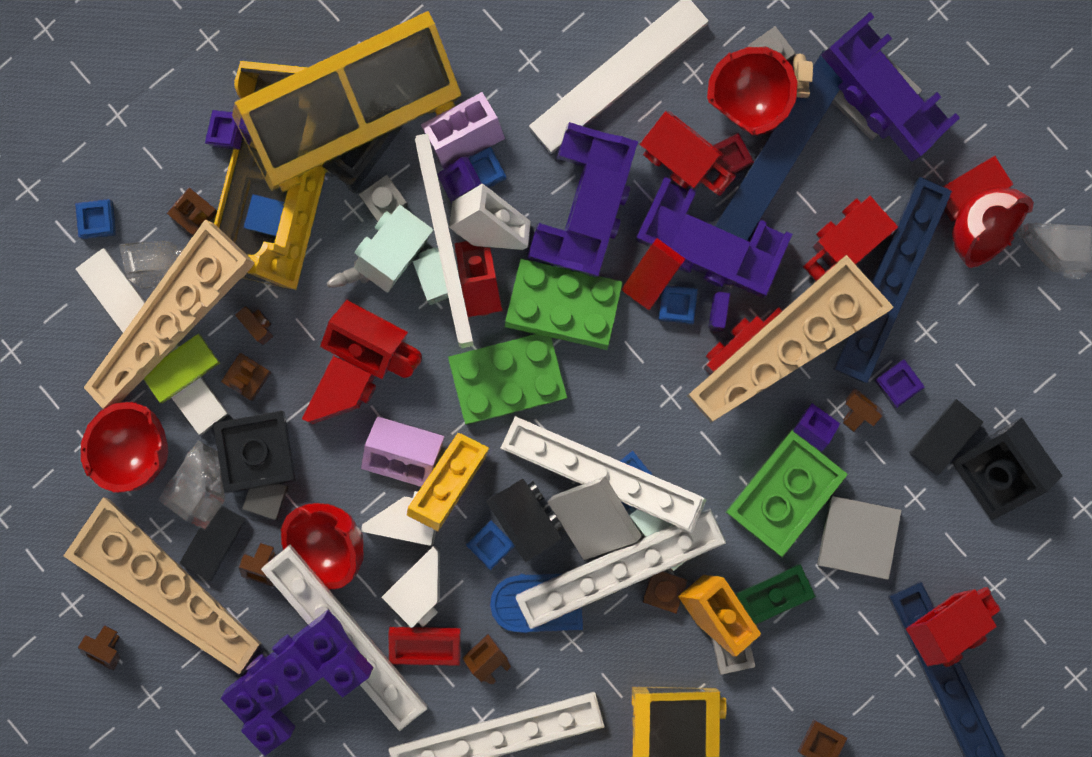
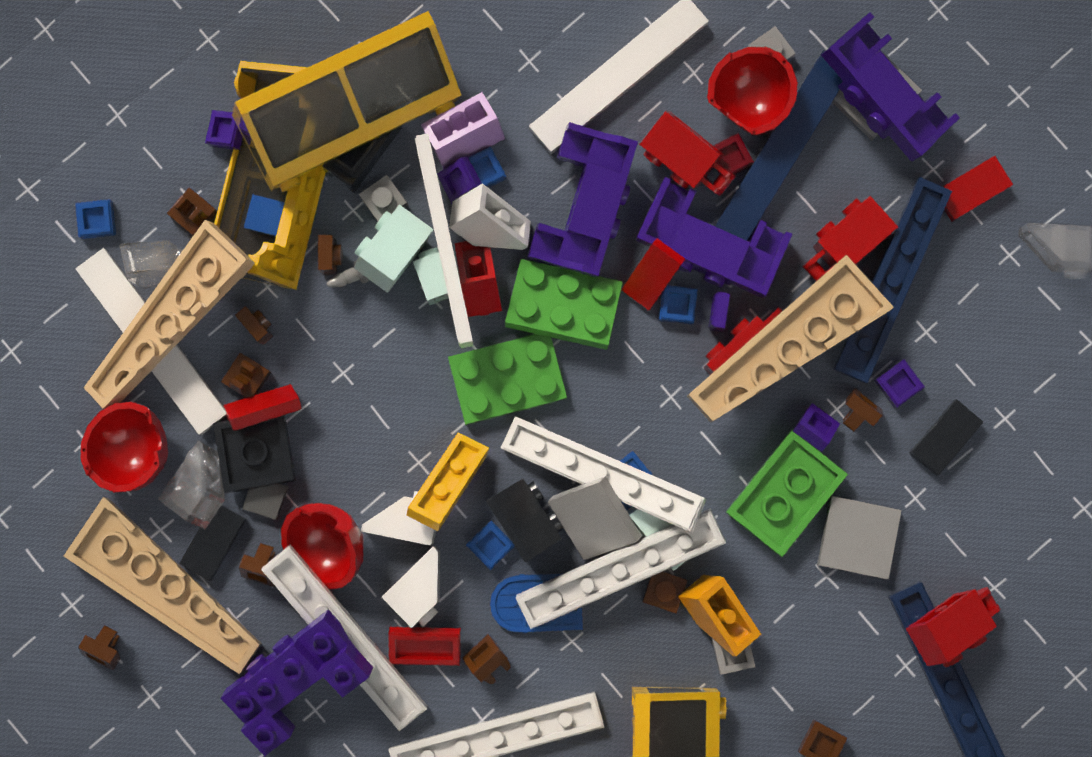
(181, 368): lime tile -> none
(262, 407): none -> red tile
(329, 254): none -> reddish brown plate
(339, 391): red slope -> none
(370, 342): red brick -> none
(401, 451): lavender brick -> none
(776, 594): dark green plate -> none
(804, 72): tan bar -> none
(988, 223): red cylinder -> none
(1007, 469): black slope -> none

